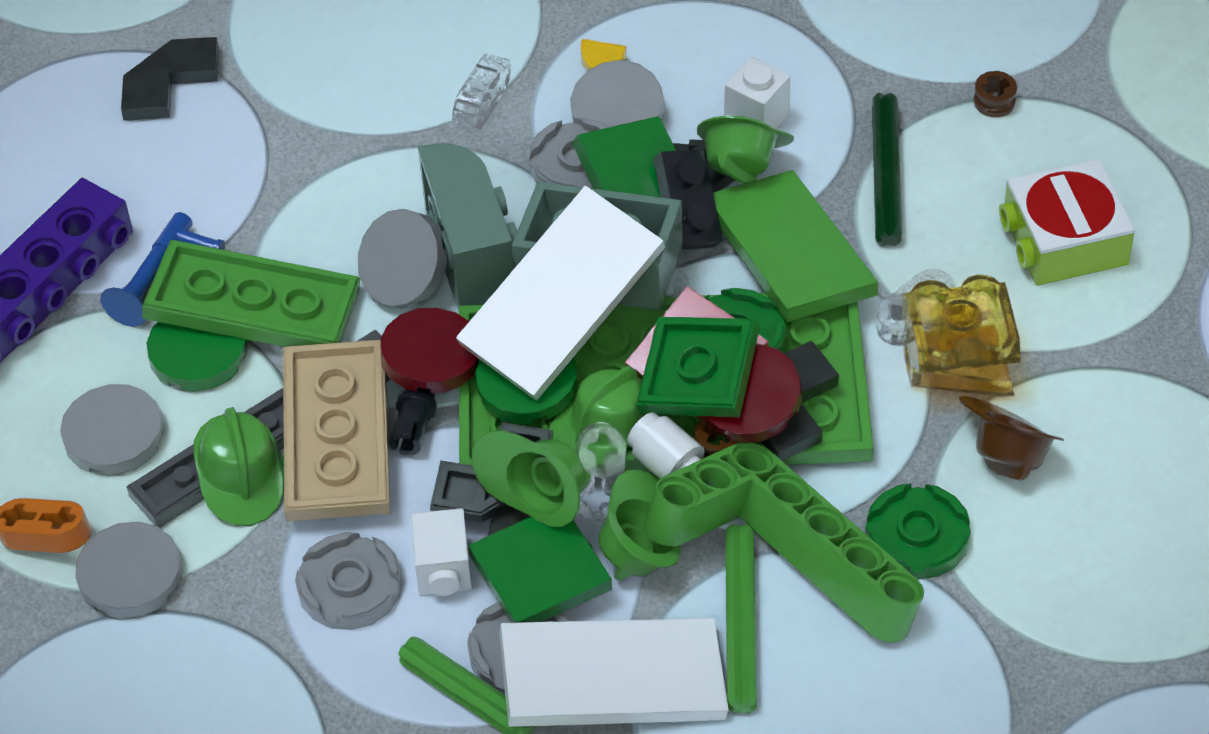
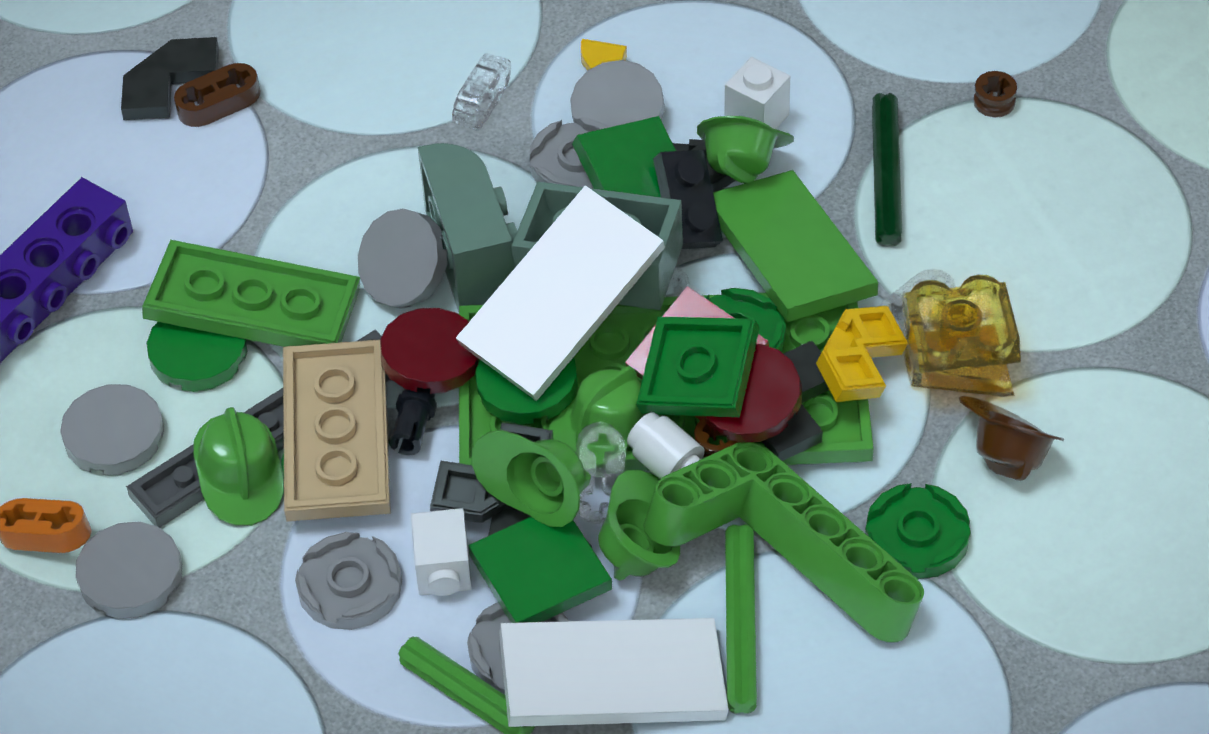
(126, 303): blue piece -> none
(217, 94): none -> reddish brown beam
(849, 352): none -> yellow tile
(1067, 222): piece -> none

